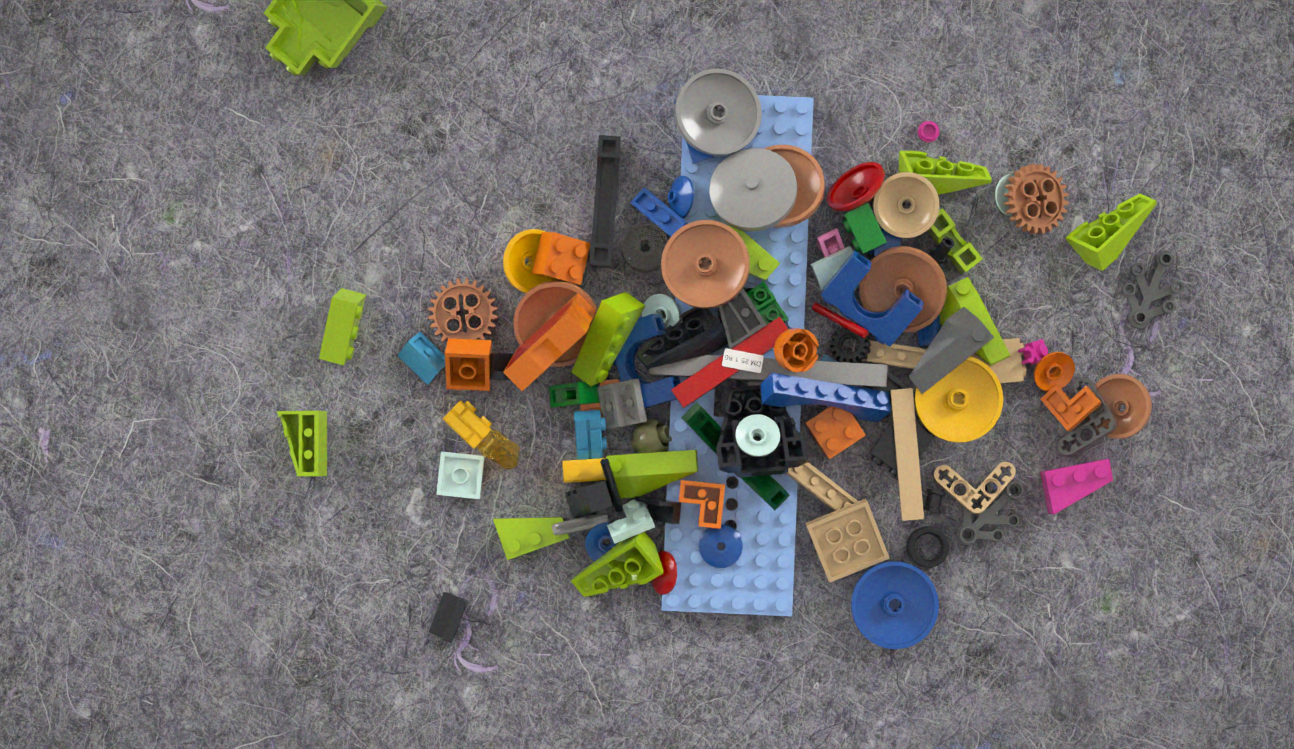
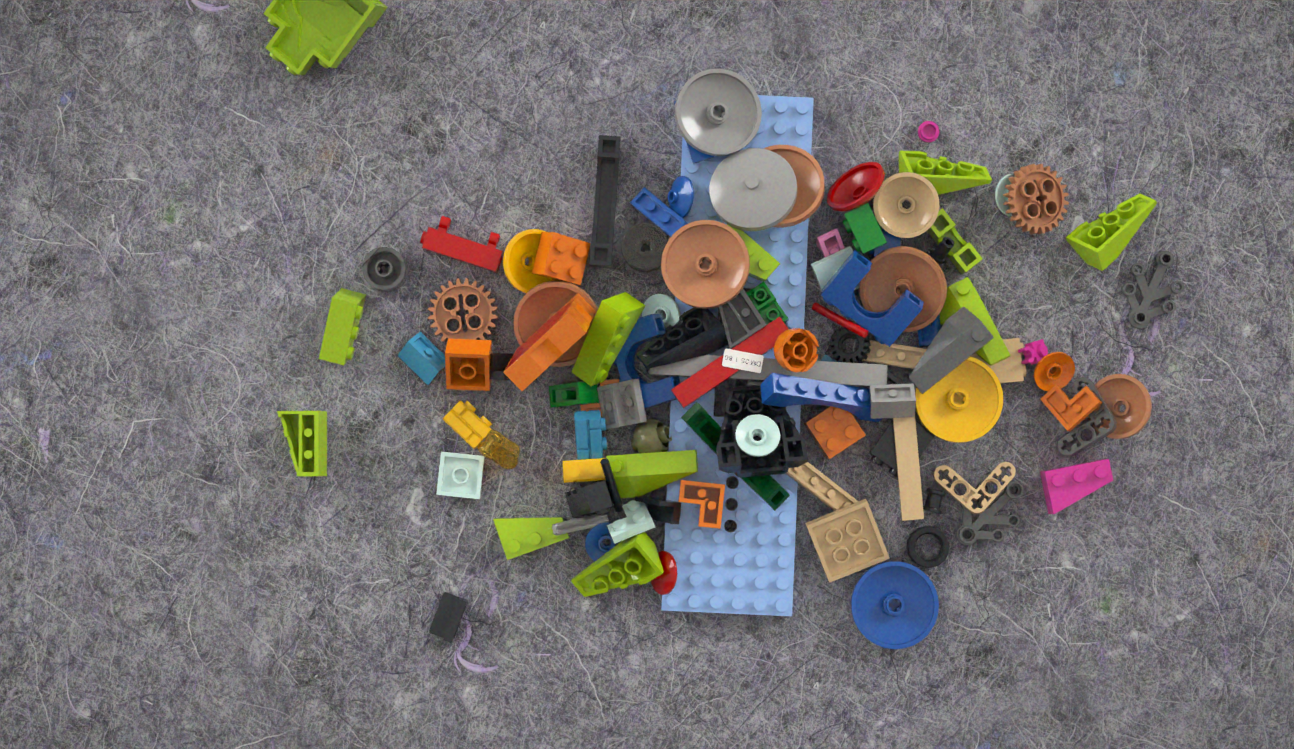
(381, 257): none -> dark grey brick
(462, 249): none -> red brick
(715, 557): blue dish -> none
(892, 401): none -> light grey panel

